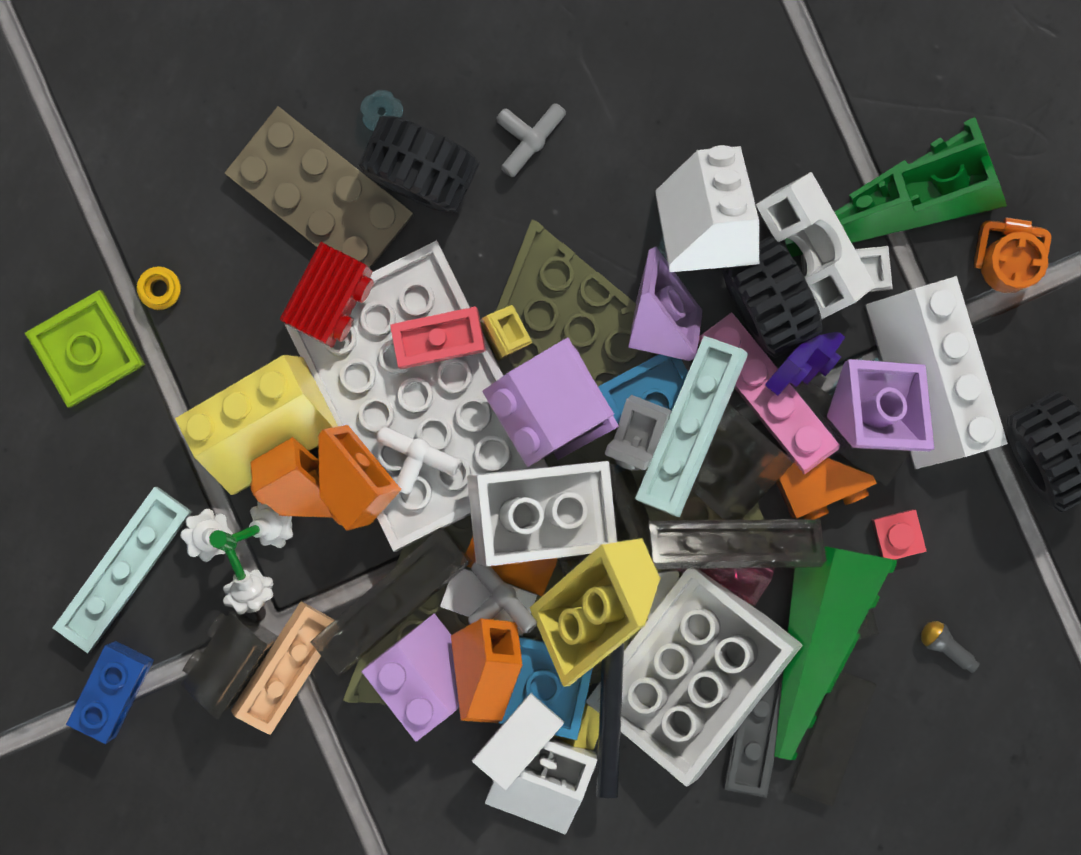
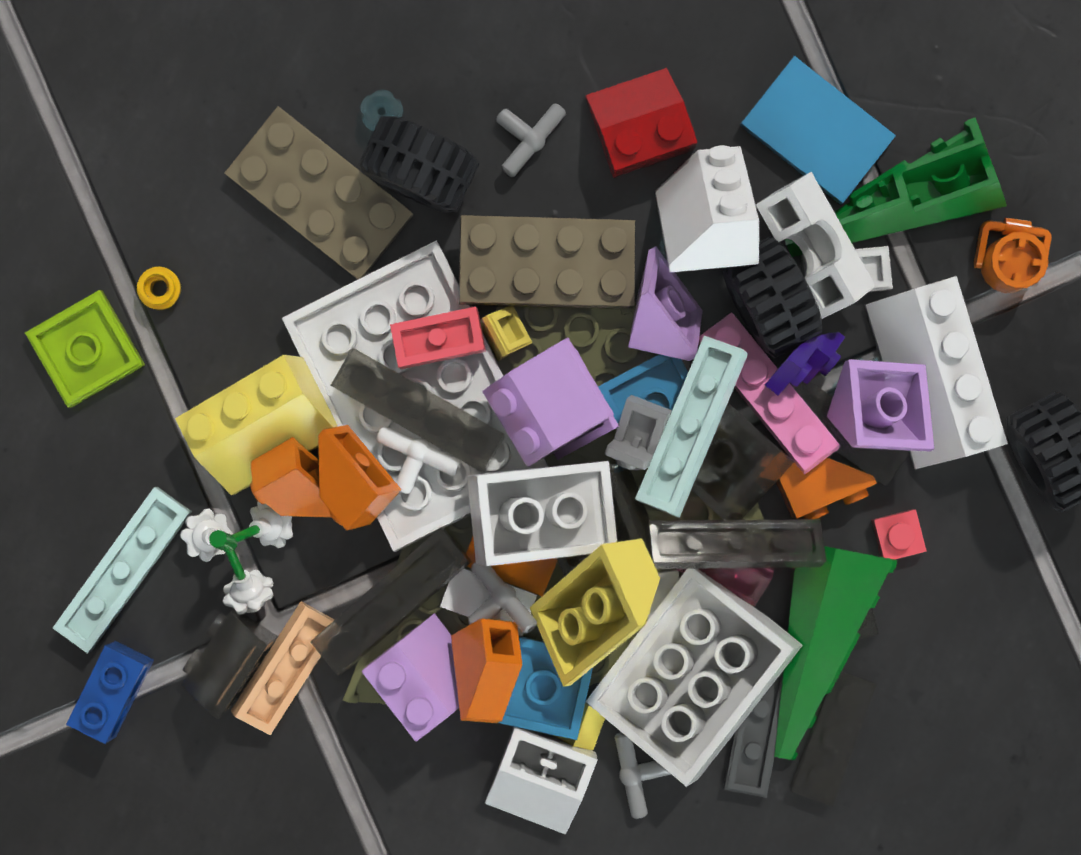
(328, 295): red brick -> none
(418, 410): none -> clear smoke plate
(518, 741): white tile -> none
(547, 262): none -> dark tan plate
(610, 724): black piece -> none
(633, 773): none -> light grey piece
(641, 122): none -> red slope
(817, 130): none -> dark azure tile
(938, 638): dark grey piece -> none

